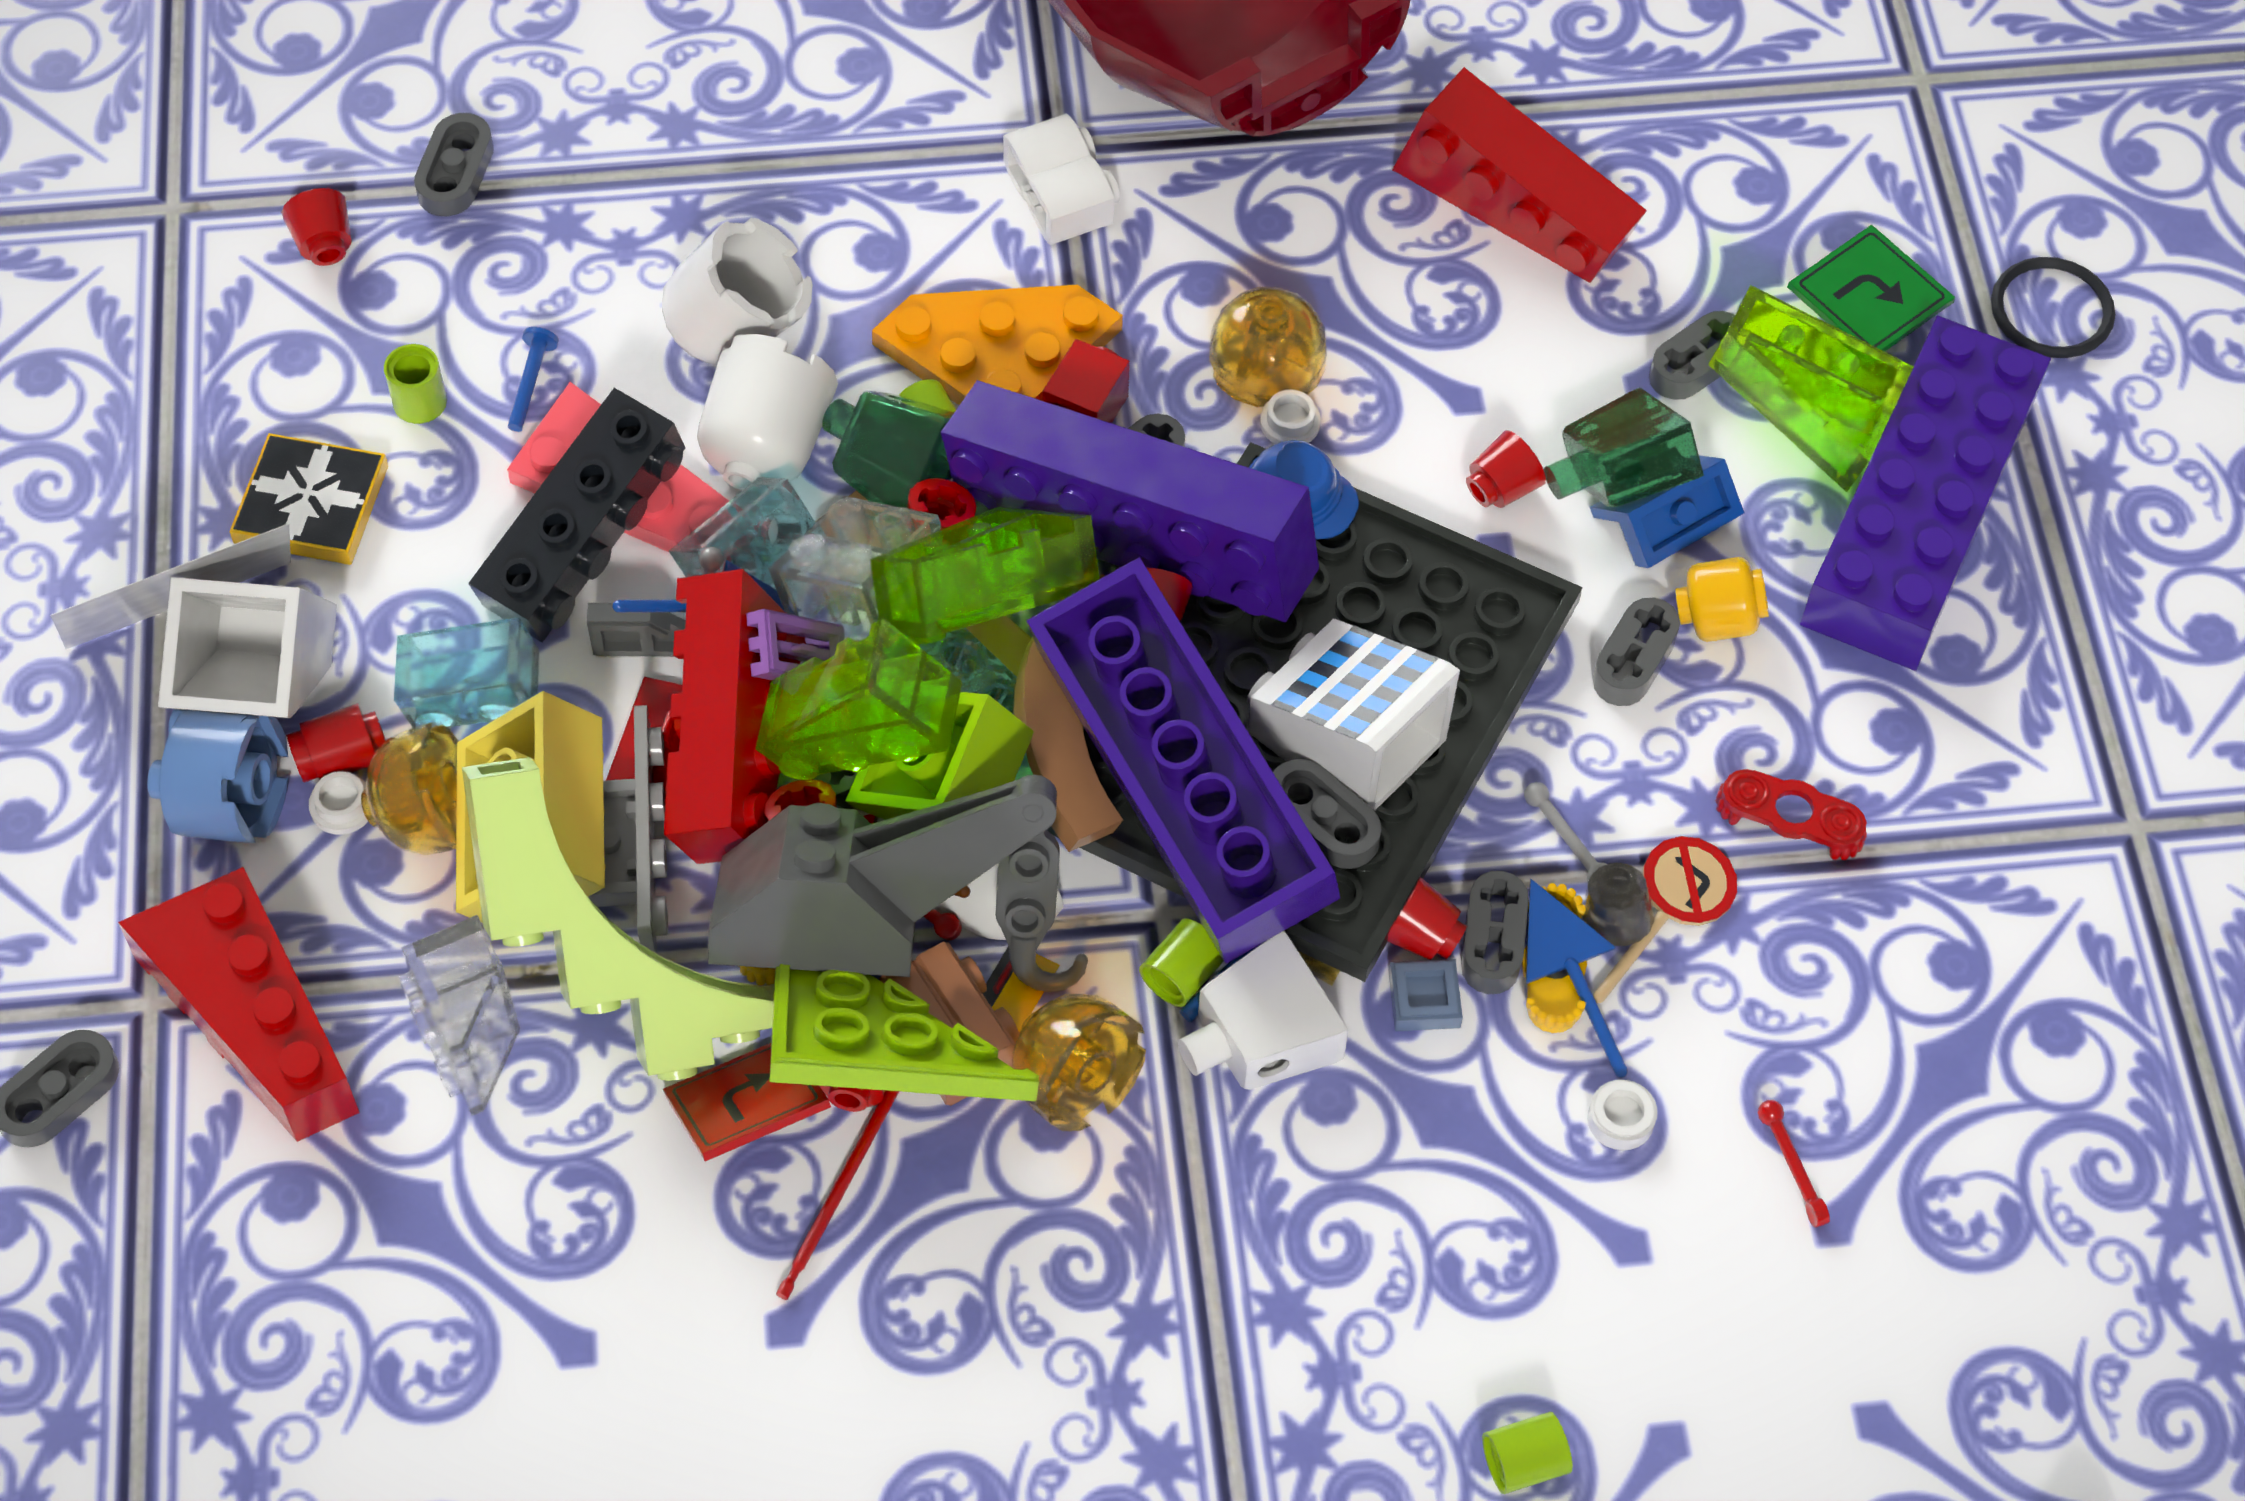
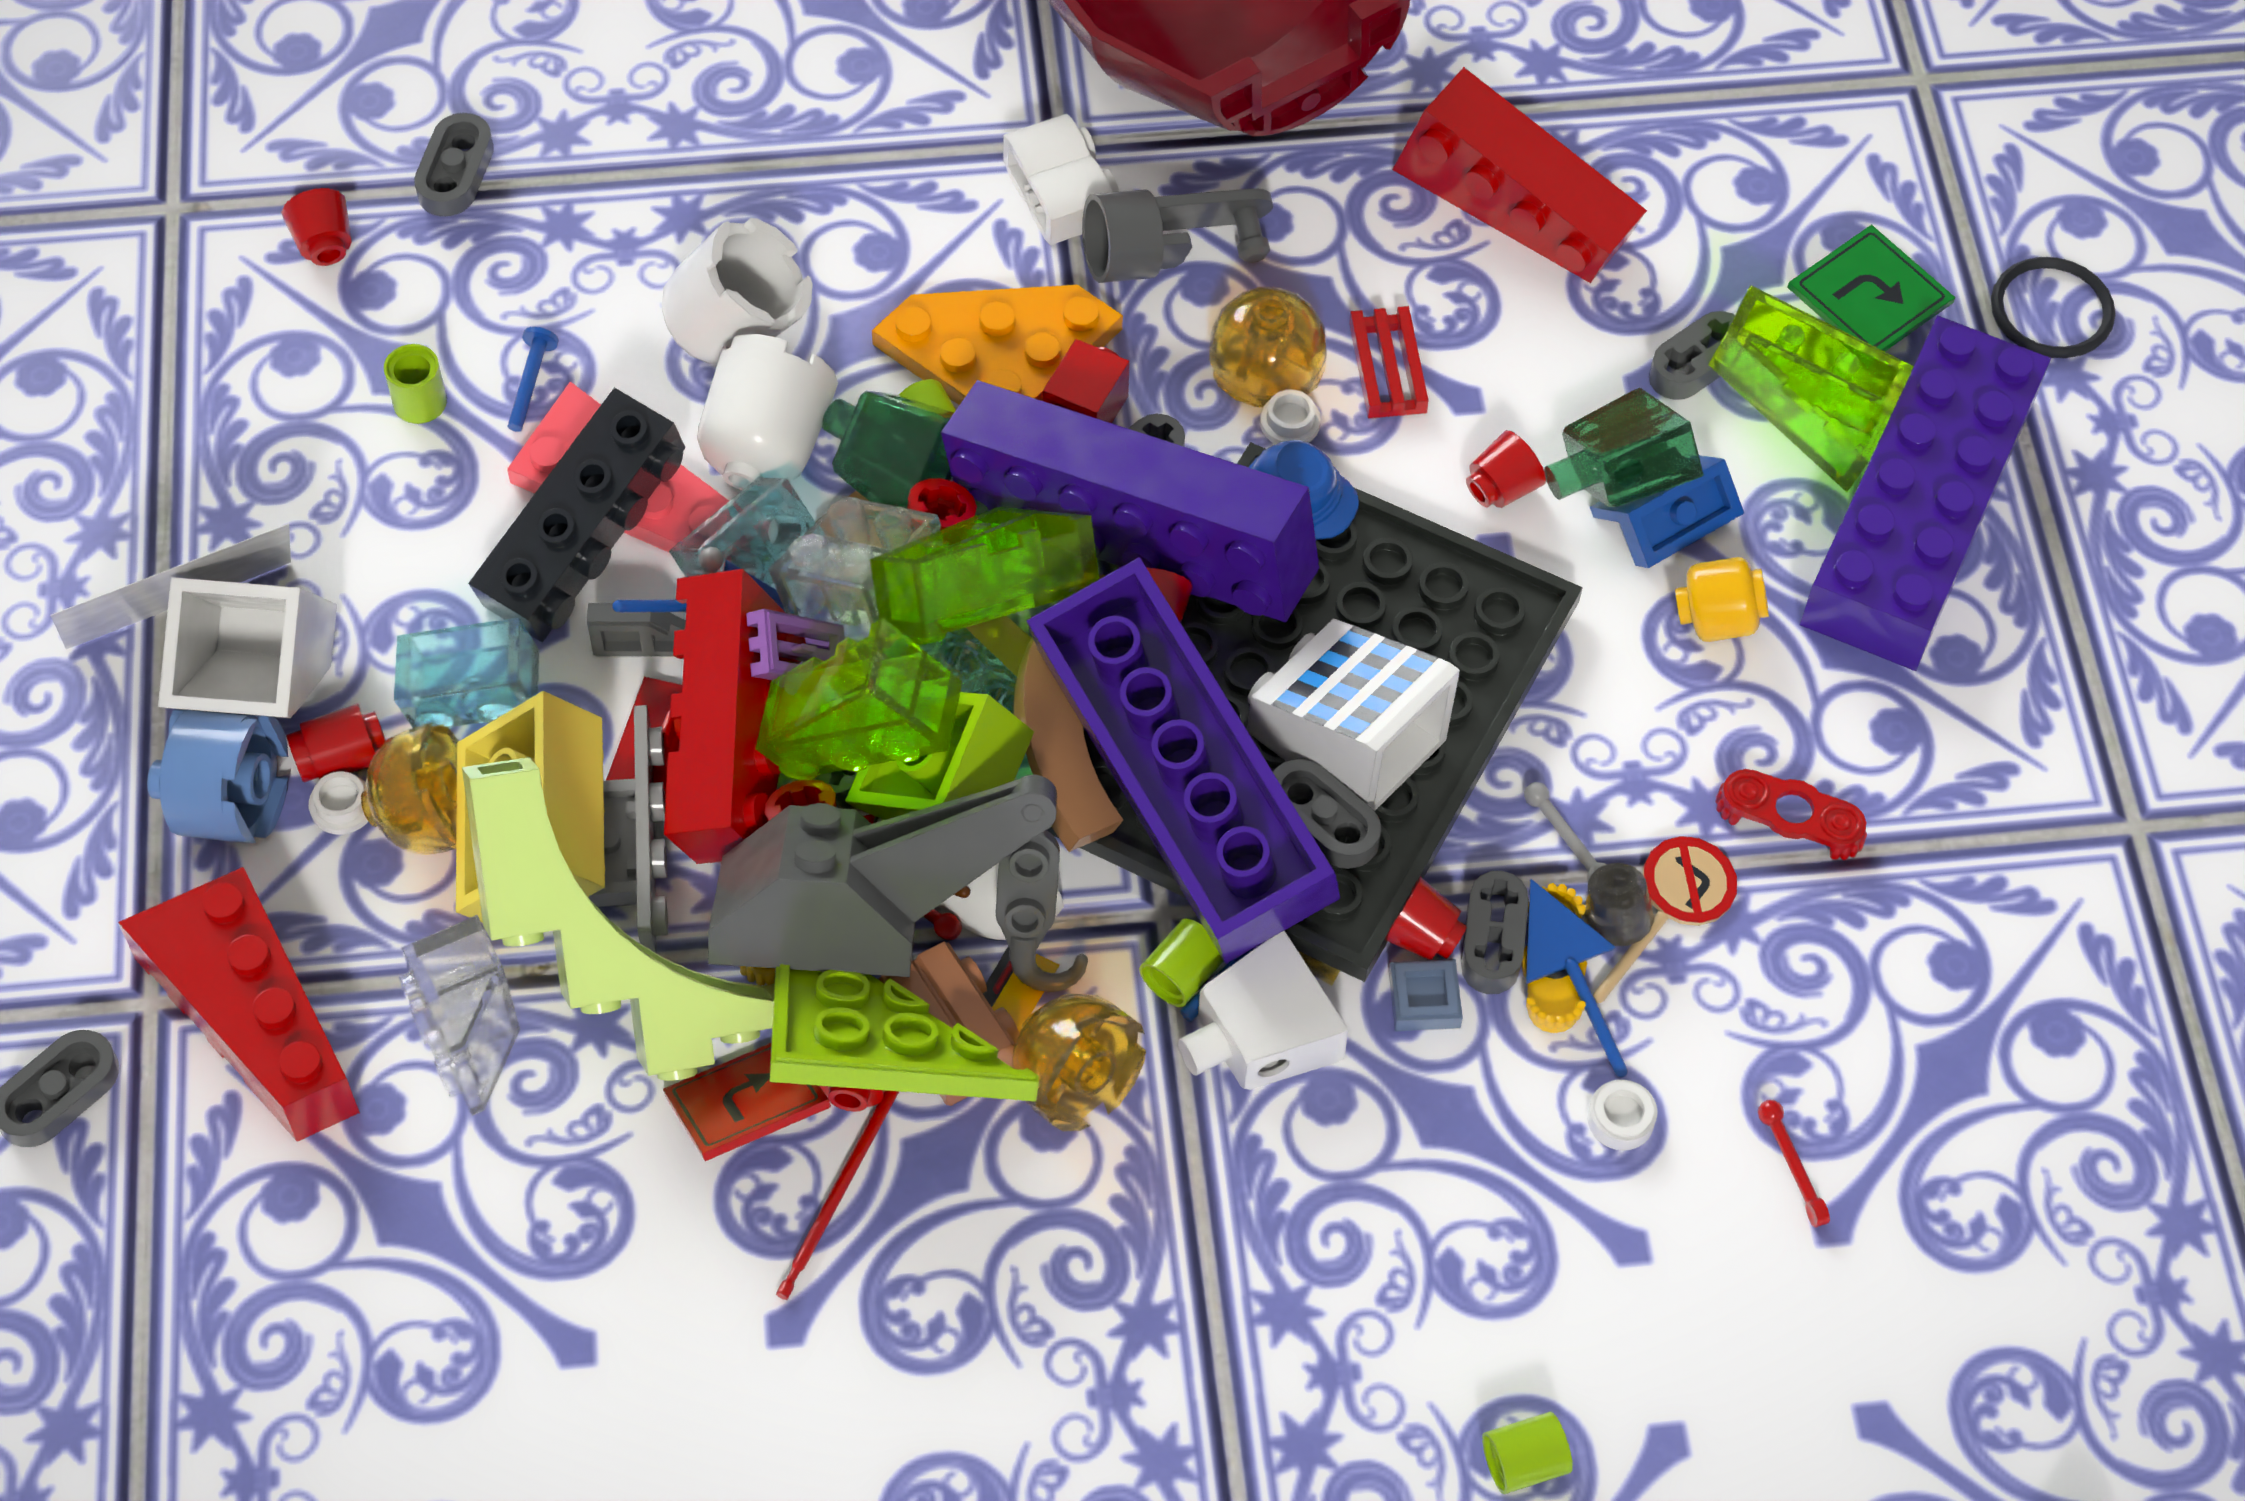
(315, 488): tile -> none
(1126, 229): none -> dark grey piece
(1382, 325): none -> red tile
(1624, 645): dark grey beam -> none

